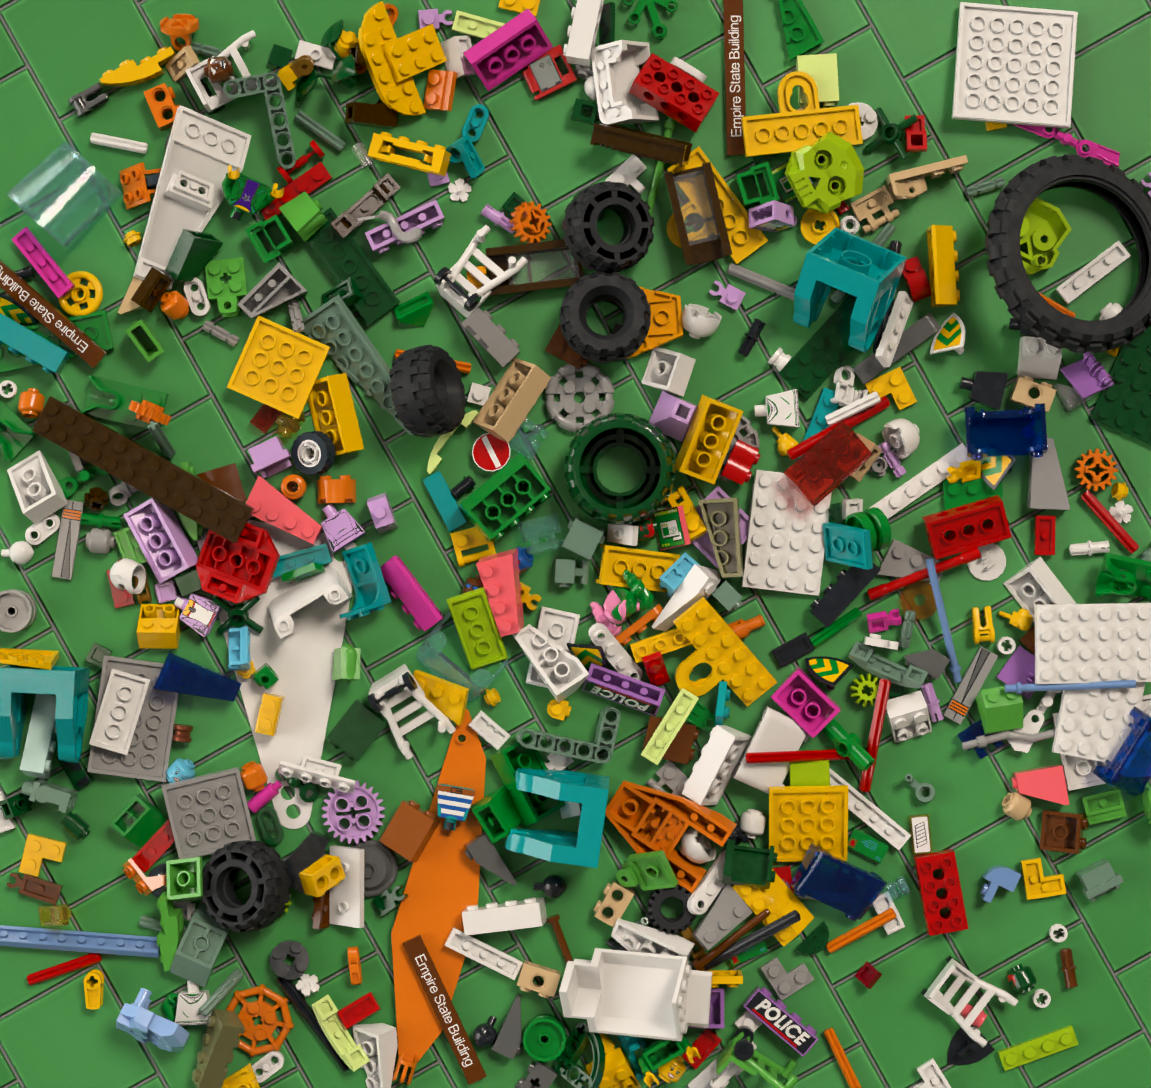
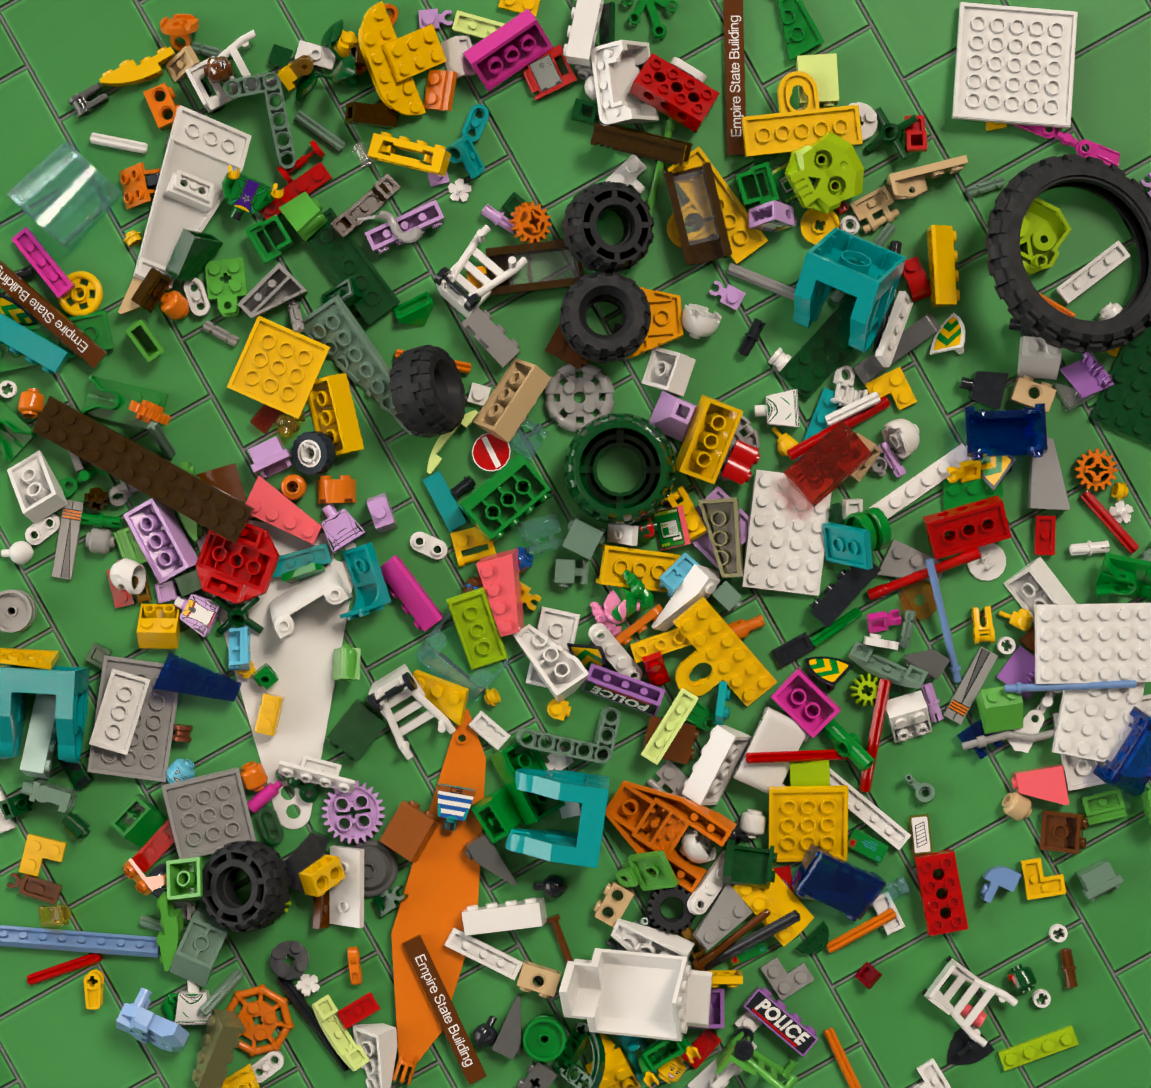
(428, 545): none -> white plate

